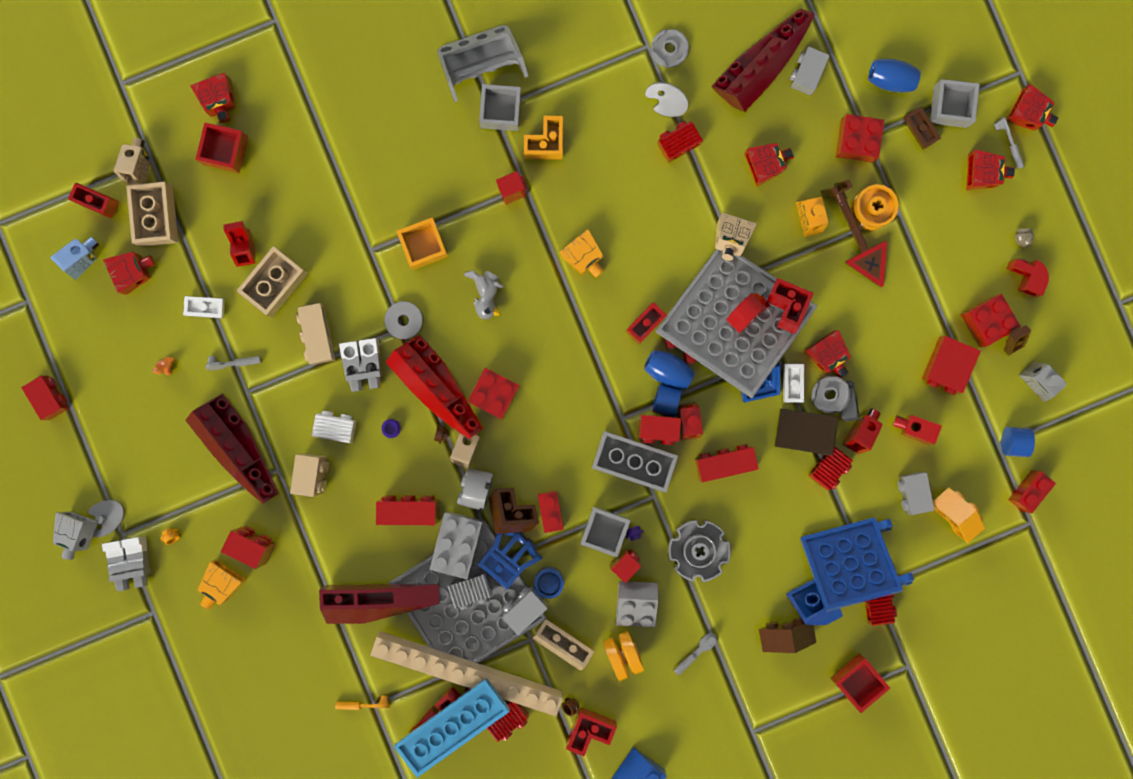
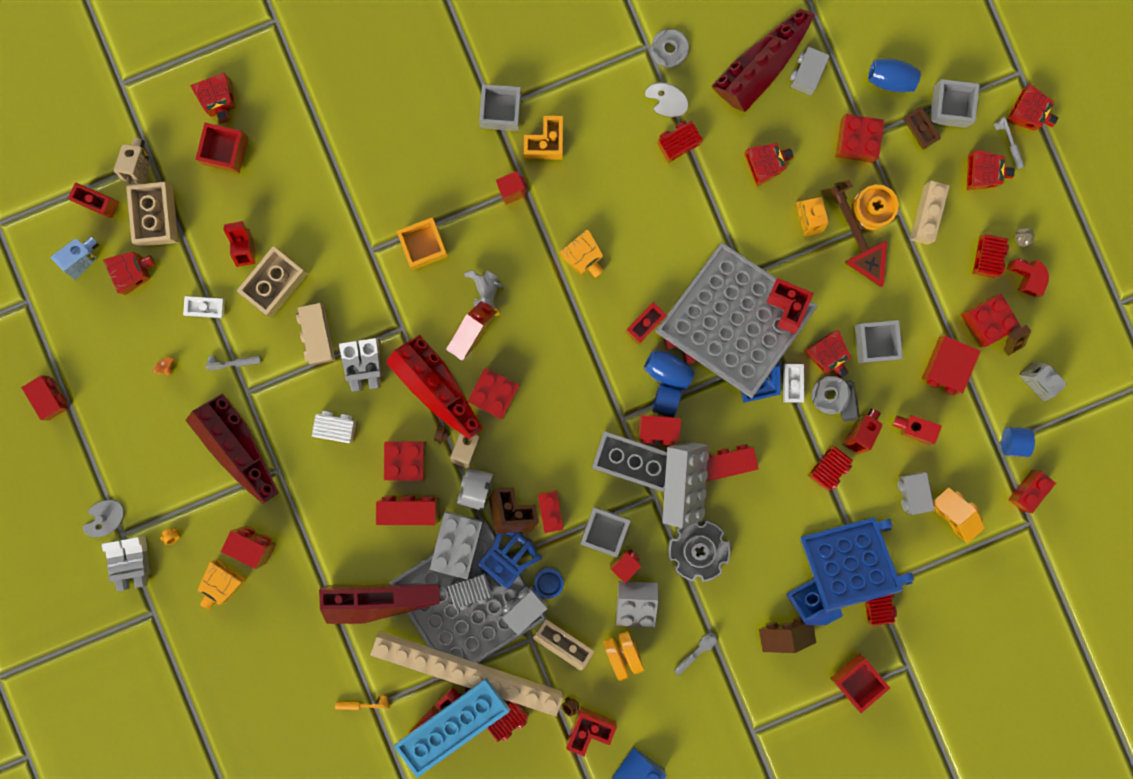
(73, 532): light grey torso -> none
(309, 475): tan brick -> none
(391, 428): dark purple plate -> none
(392, 320): light grey tile -> none
(404, 460): none -> red brick
(471, 330): none -> brick
(479, 55): light grey windscreen -> none
(634, 533): dark purple plate -> none
(685, 484): none -> light grey brick
(690, 421): red torso -> none
(732, 235): tan torso -> none
(747, 311): red brick -> none
(806, 432): dark brown tile -> none
(878, 341): none -> light grey piece
(929, 212): none -> tan brick
(990, 256): none -> red brick

